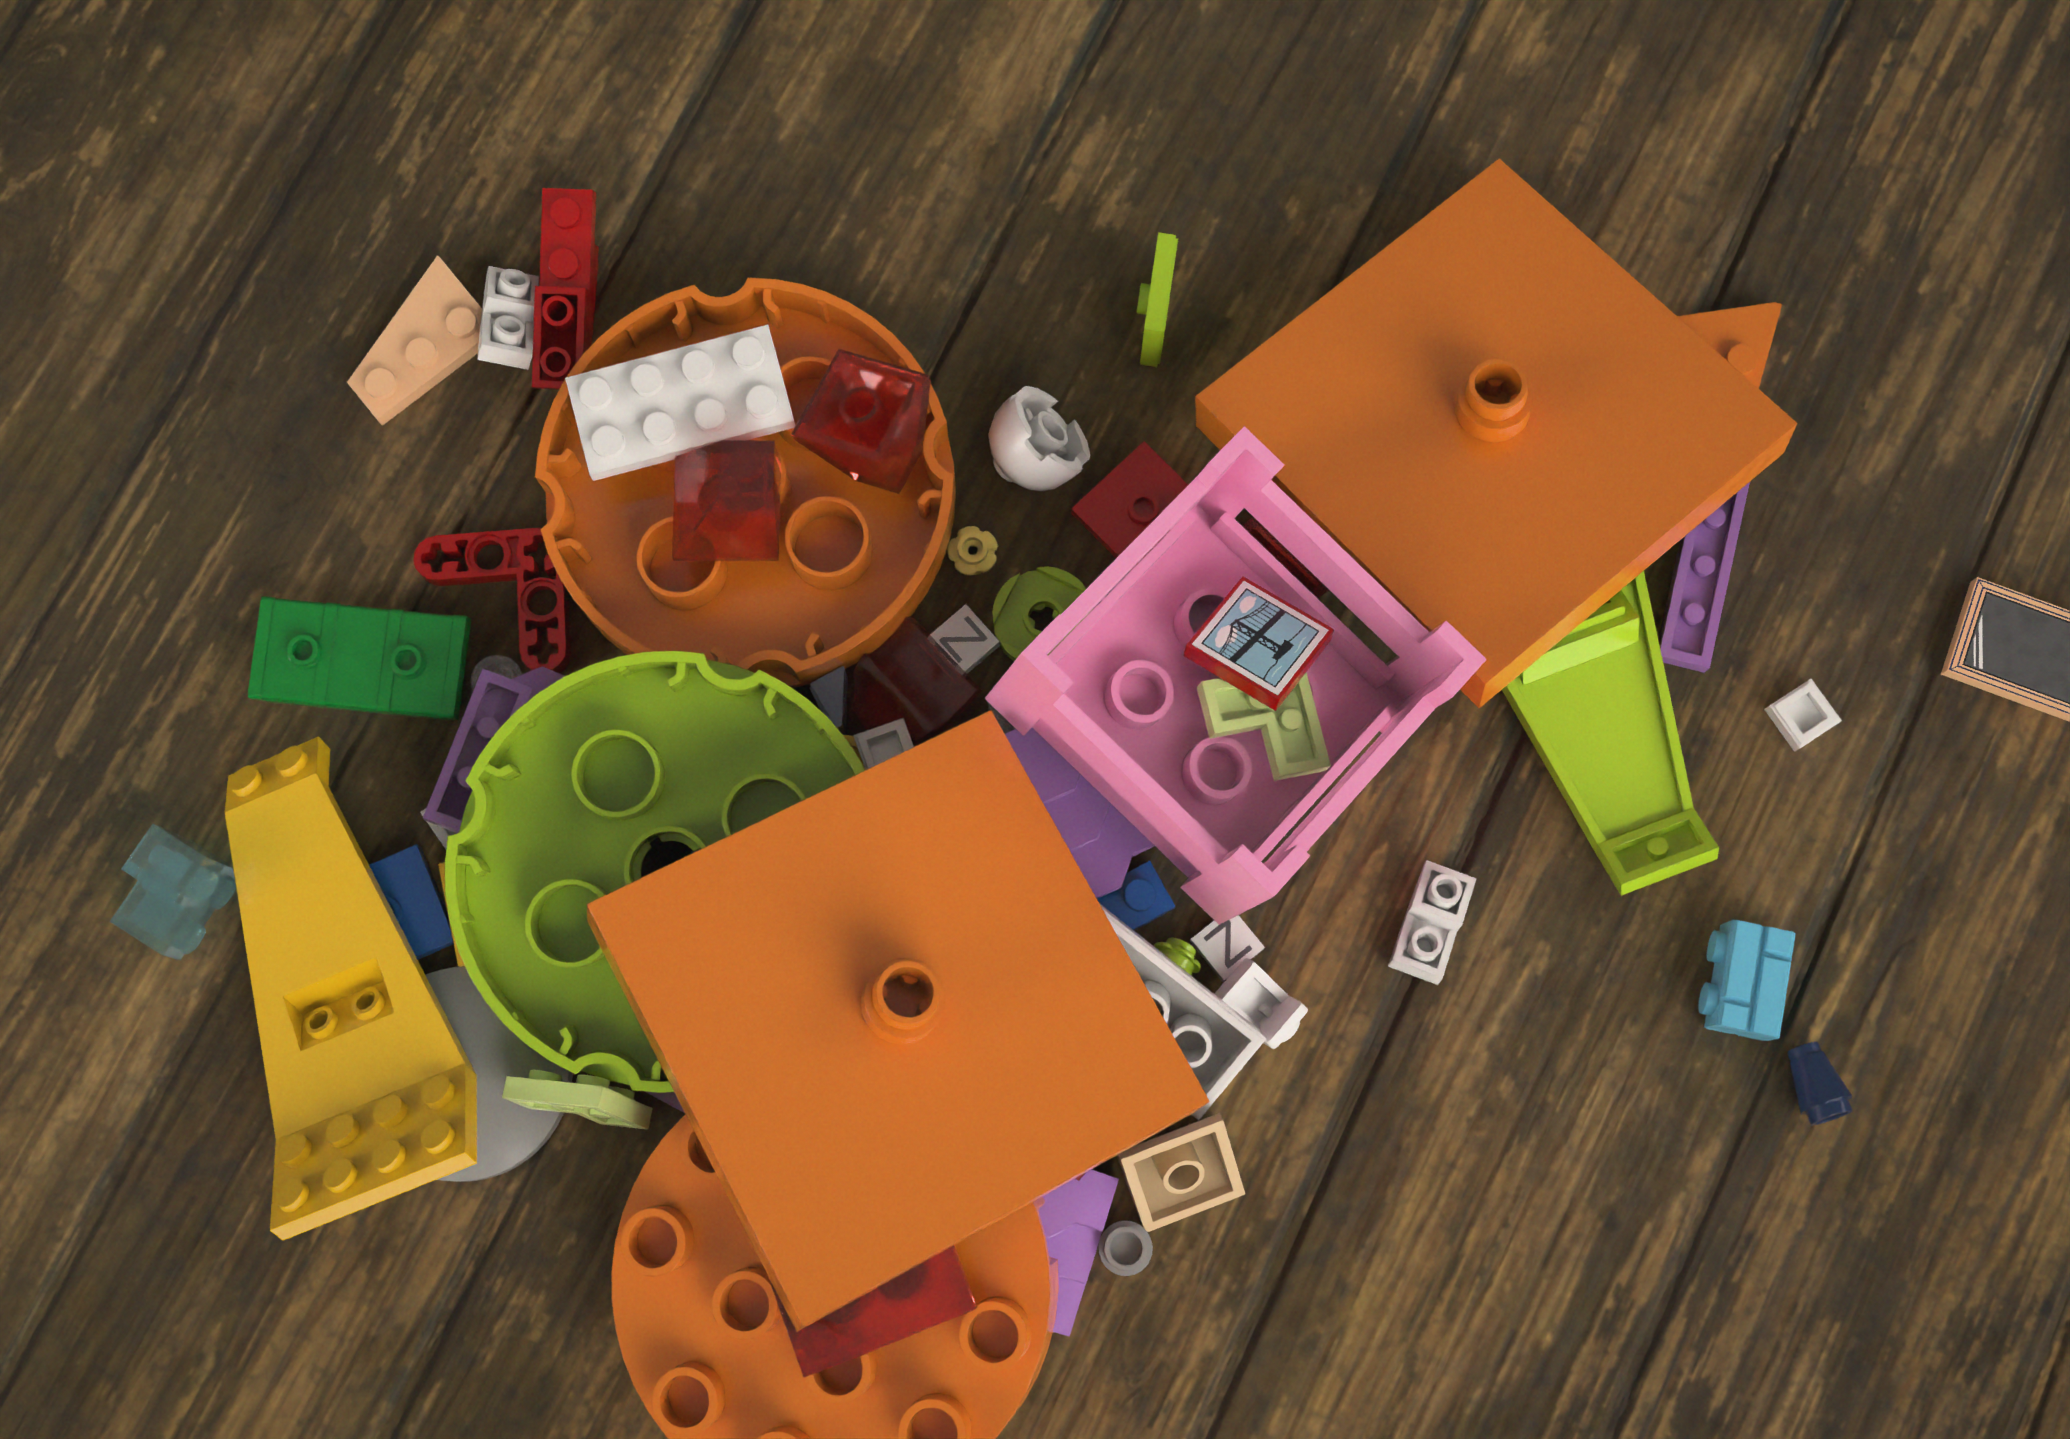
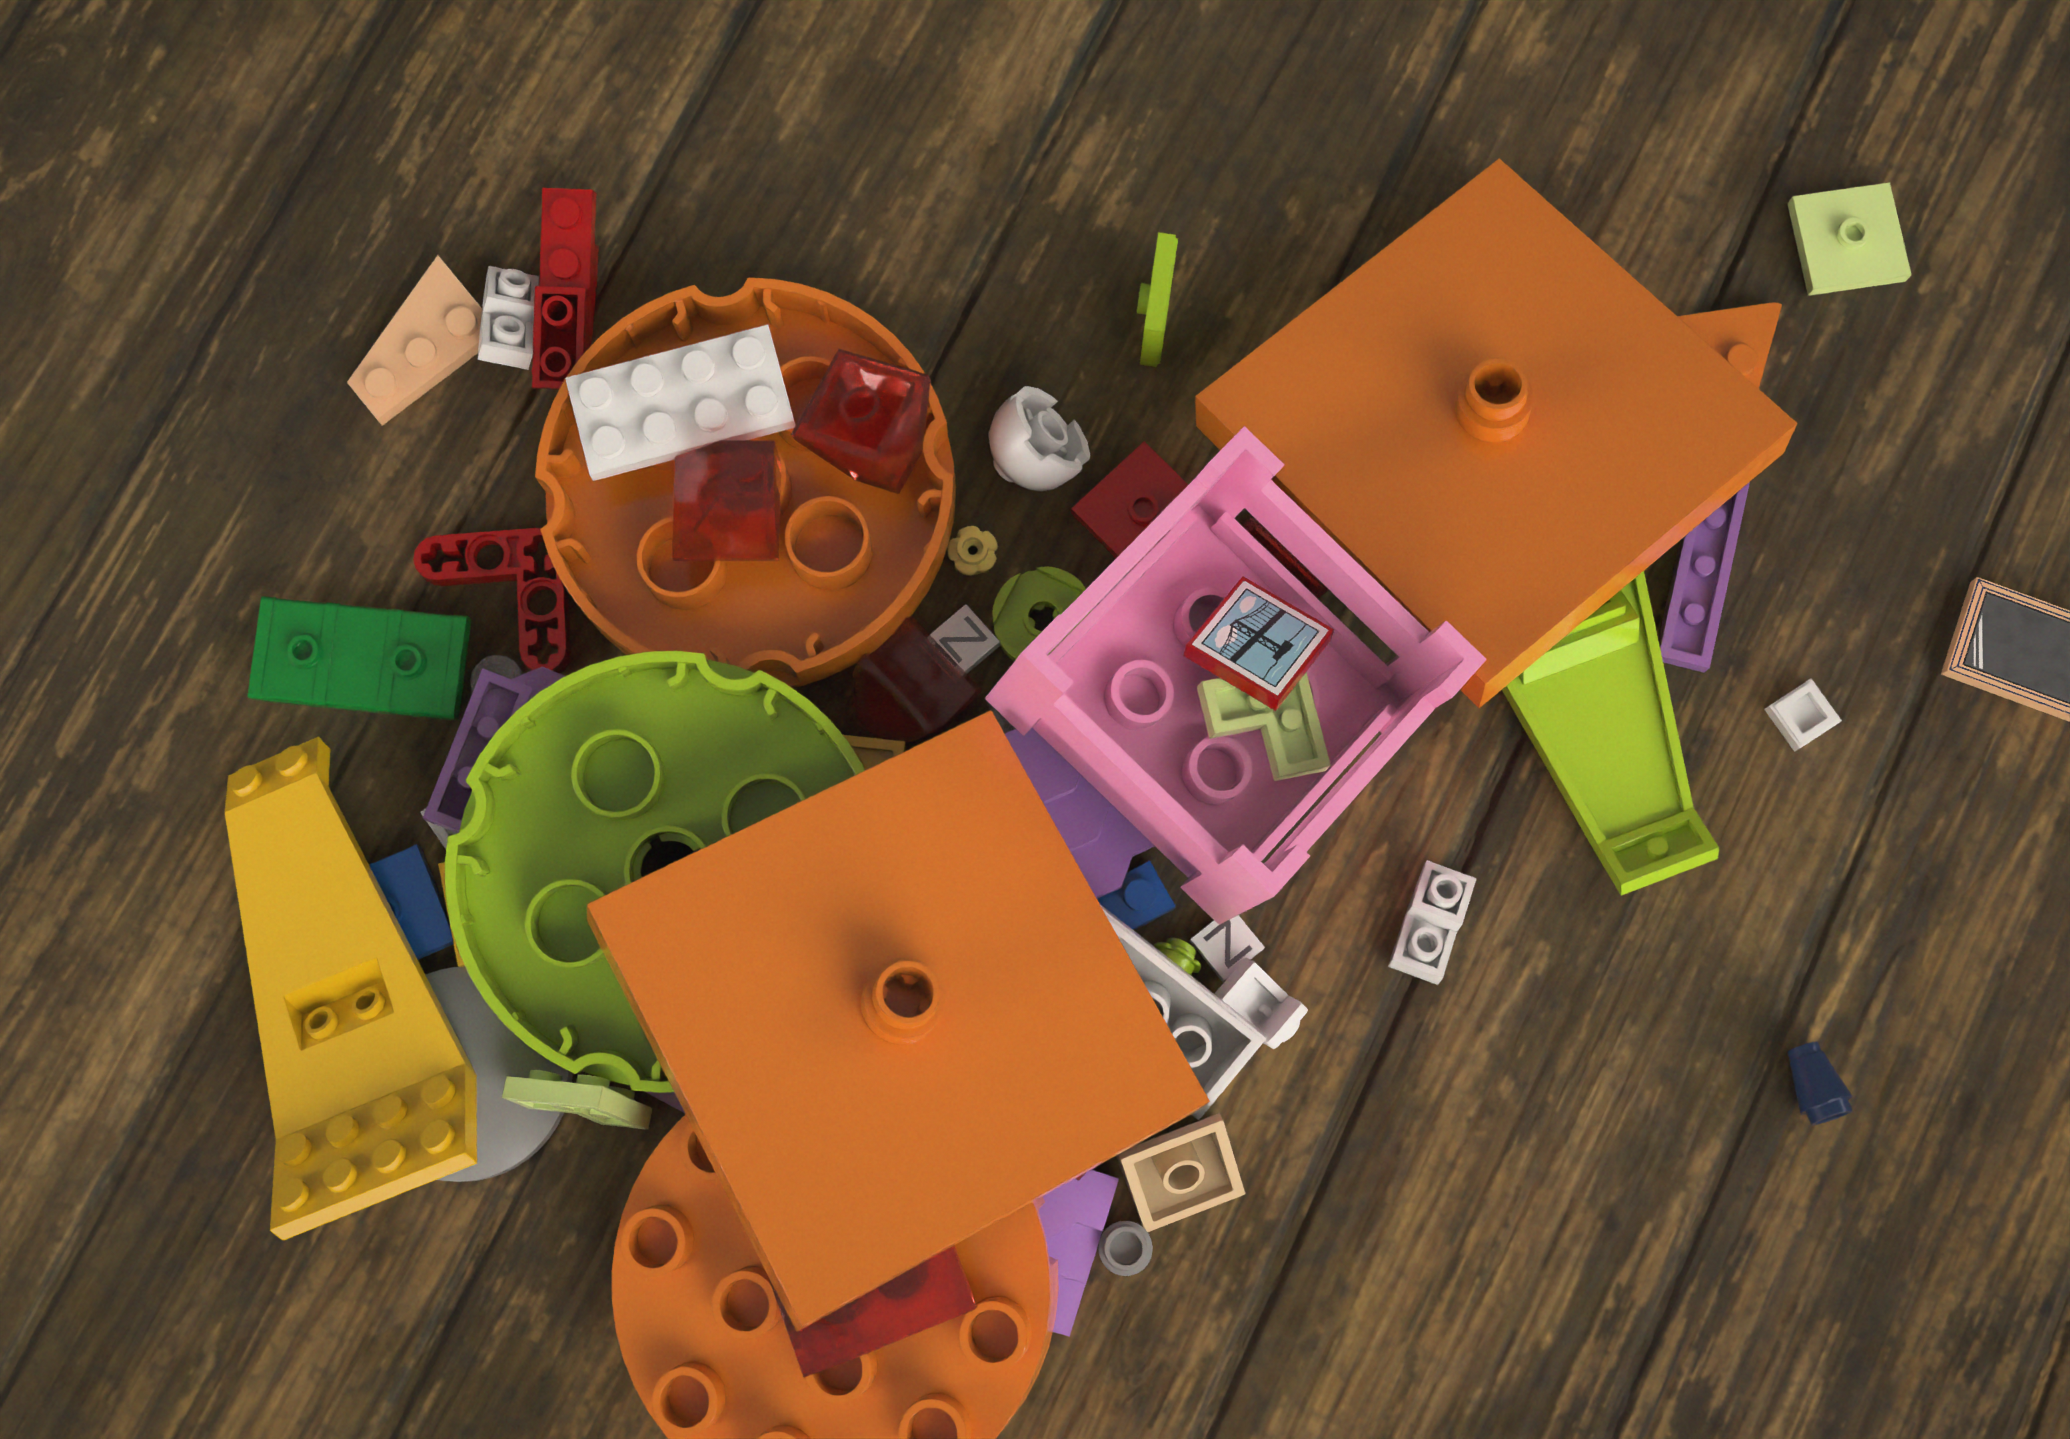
(174, 892): clear light blue brick -> none
(831, 696): sand blue slope -> none
(883, 743): white tile -> none
(1747, 980): medium azure brick -> none
(1849, 239): none -> yellowish green plate

